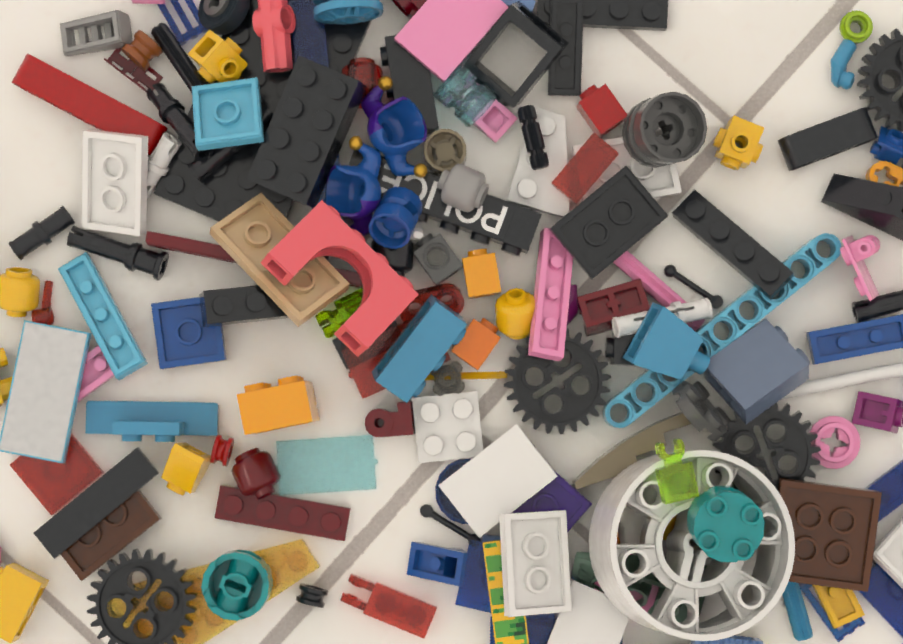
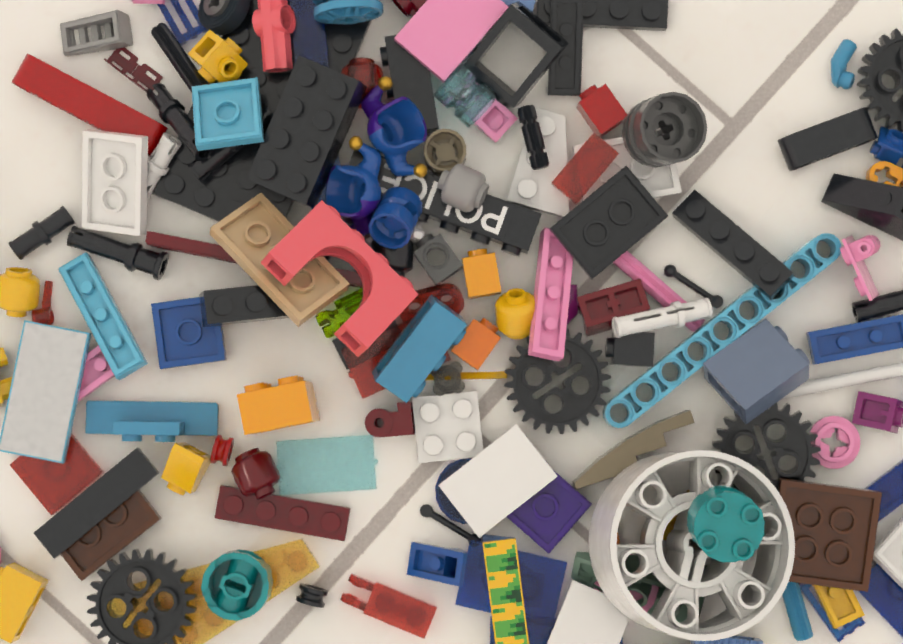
(142, 50): dark orange wheel -> none
(535, 563): white plate -> none
(666, 345): dark azure torso -> none
(676, 478): clear neon green plate -> none
(700, 410): dark grey plate -> none
(746, 135): yellow brick -> none
(864, 22): lime plate -> none

